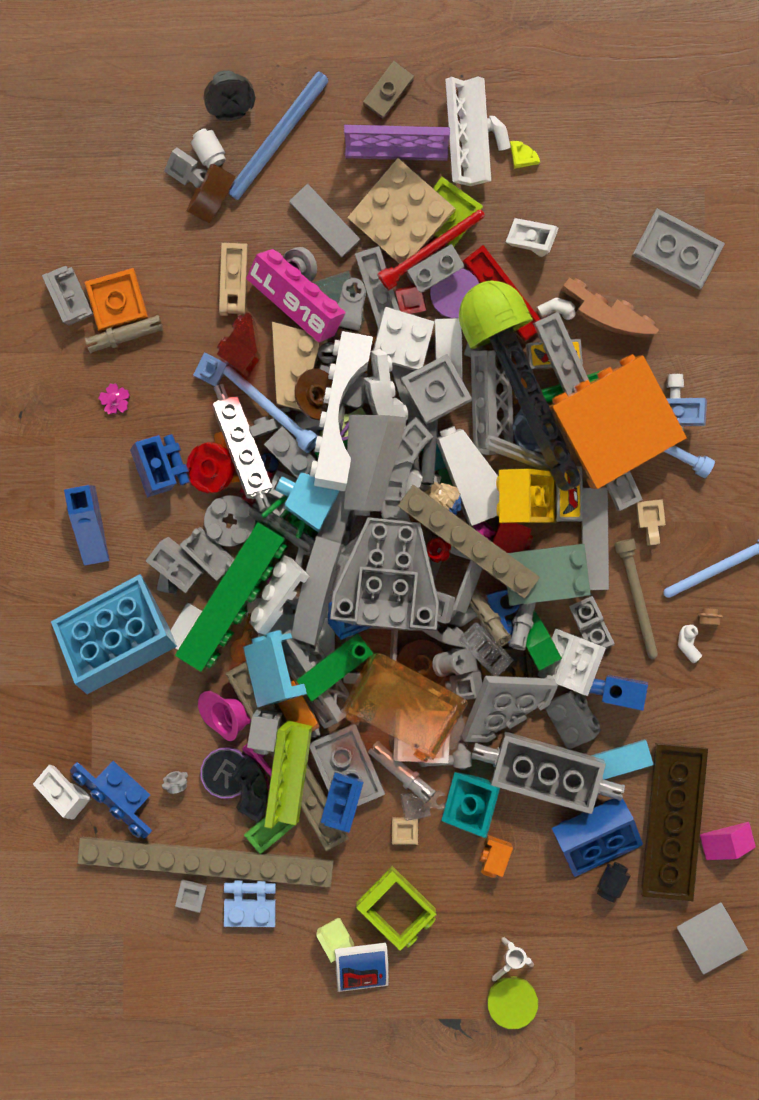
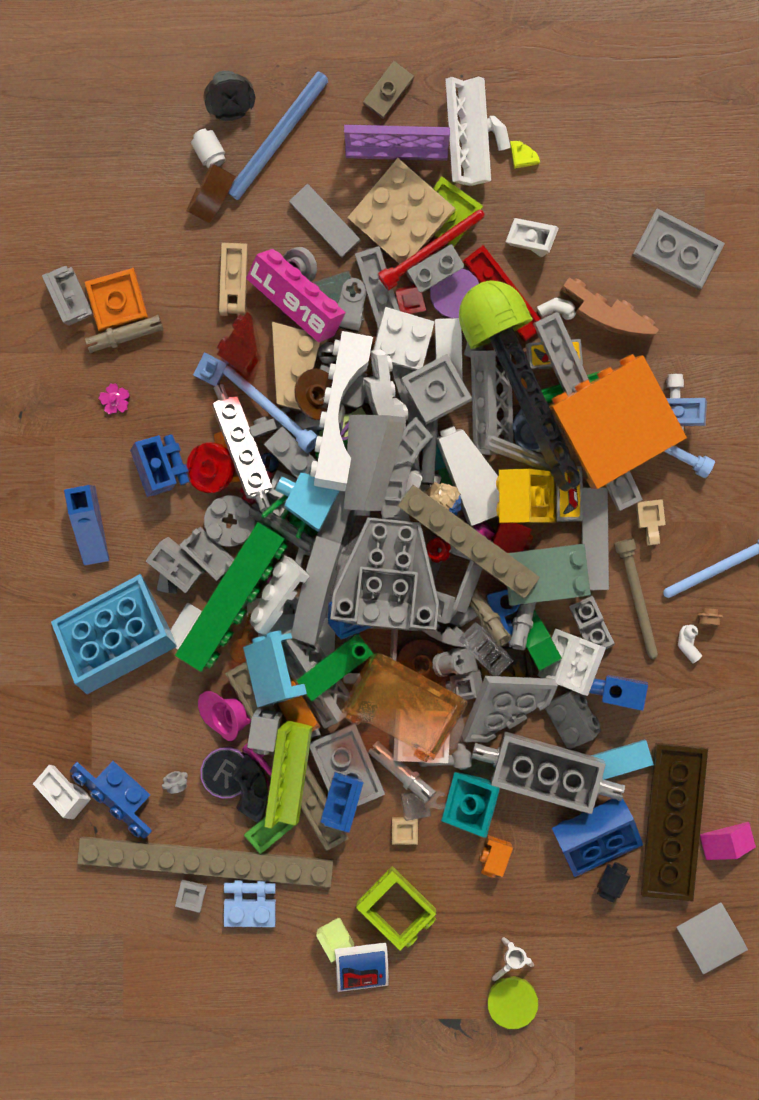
(184, 169): light grey plate -> none

